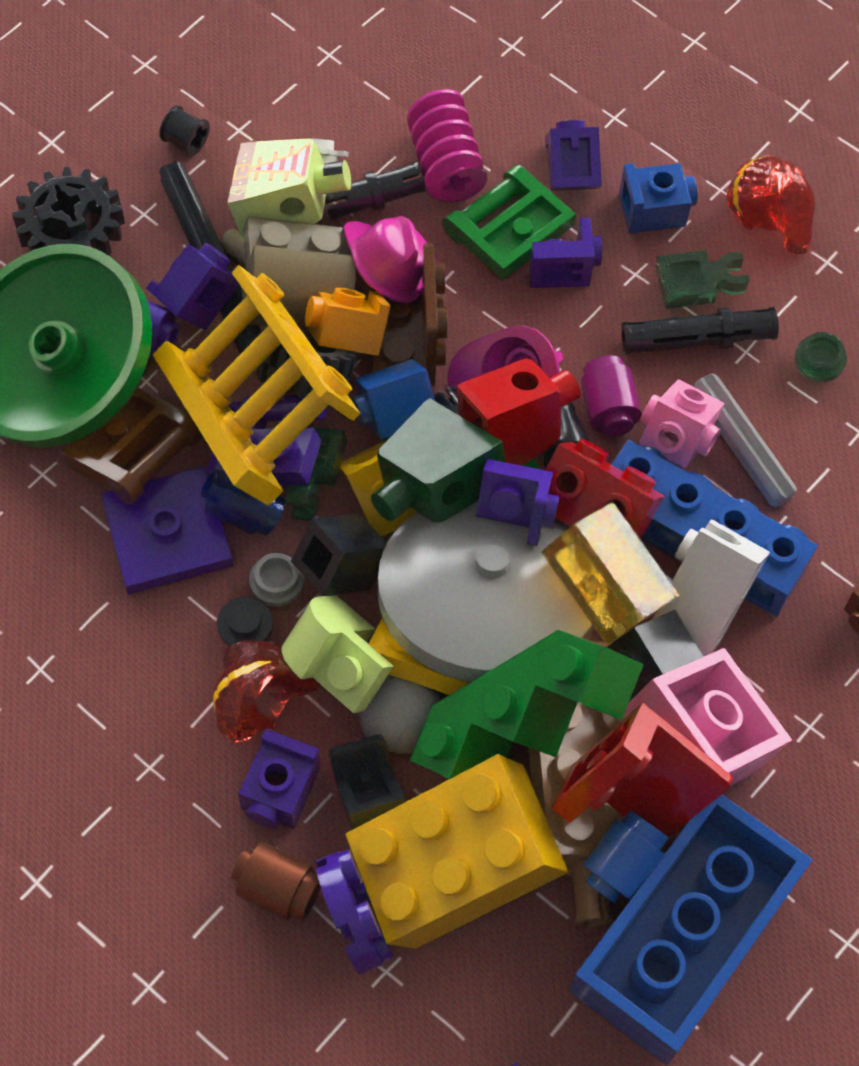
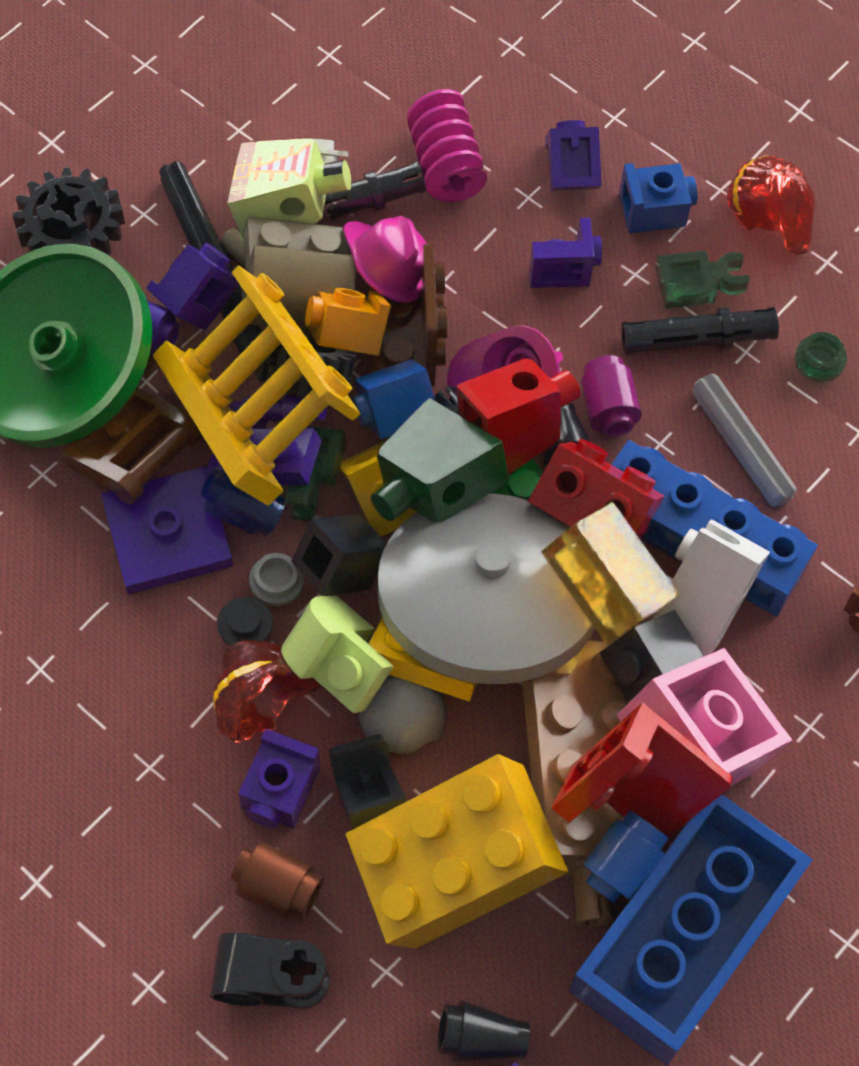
(184, 130): black axle -> none
(258, 972): none -> black piece
(352, 911): dark purple plate -> none
(480, 1034): none -> black cone
(508, 238): green plate -> none
(517, 497): dark purple bracket -> none
(525, 703): green brick -> none
(681, 423): bright pink brick -> none

